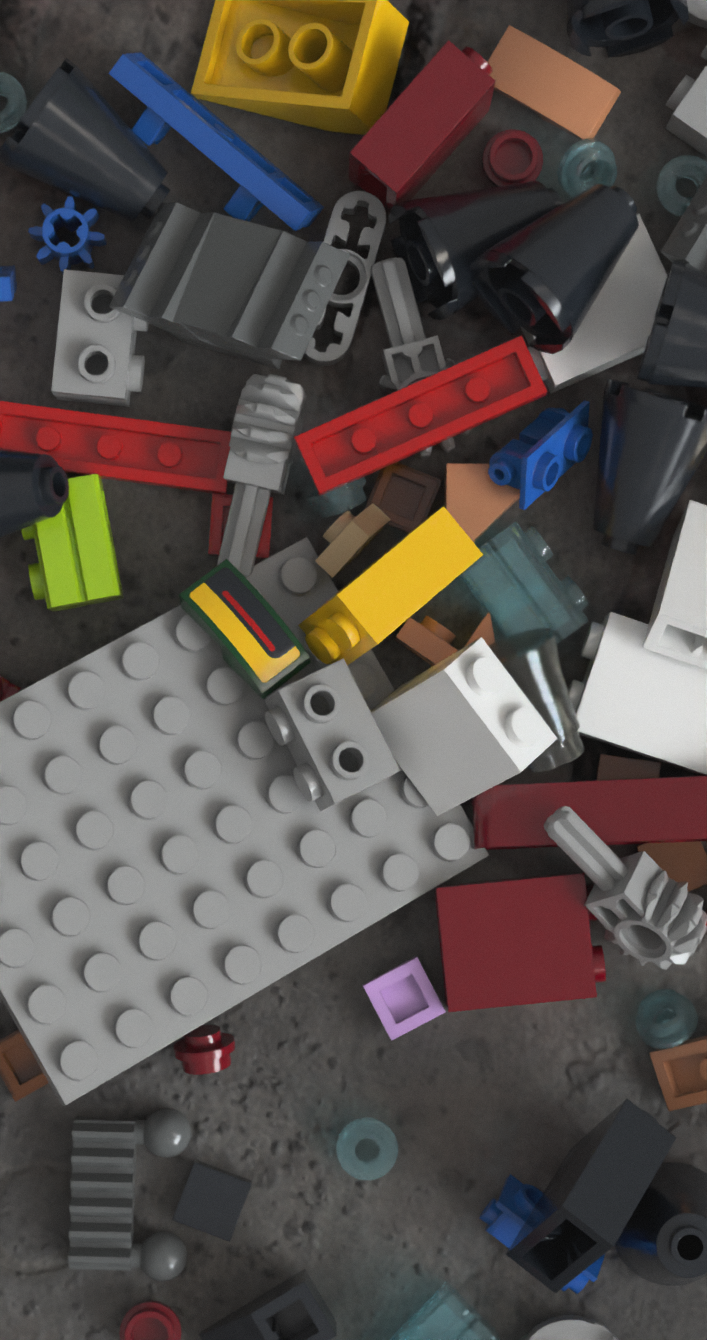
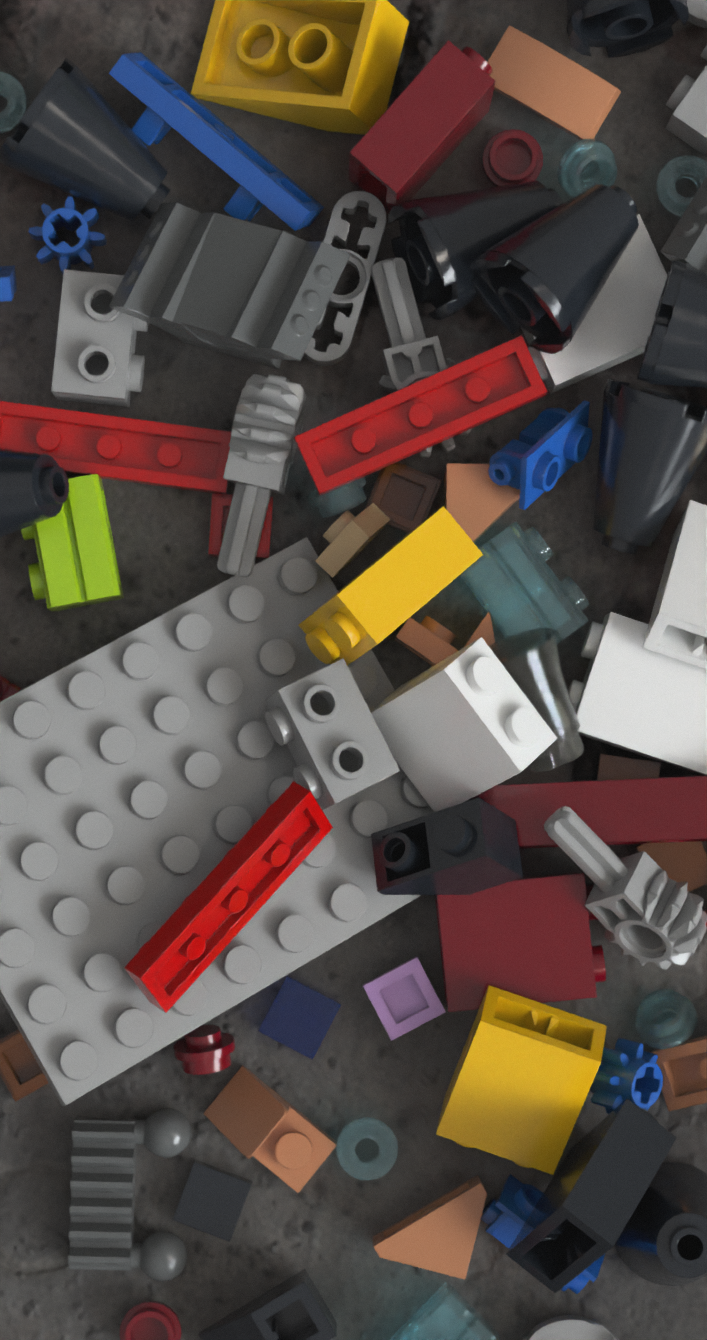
(228, 897): none -> red plate
(245, 627): slope -> none
(269, 1129): none -> nougat slope
(299, 1017): none -> clear blue tile
(438, 1234): none -> nougat slope
(448, 852): none -> black slope
(521, 1080): none -> yellow brick
(627, 1075): none -> blue gear

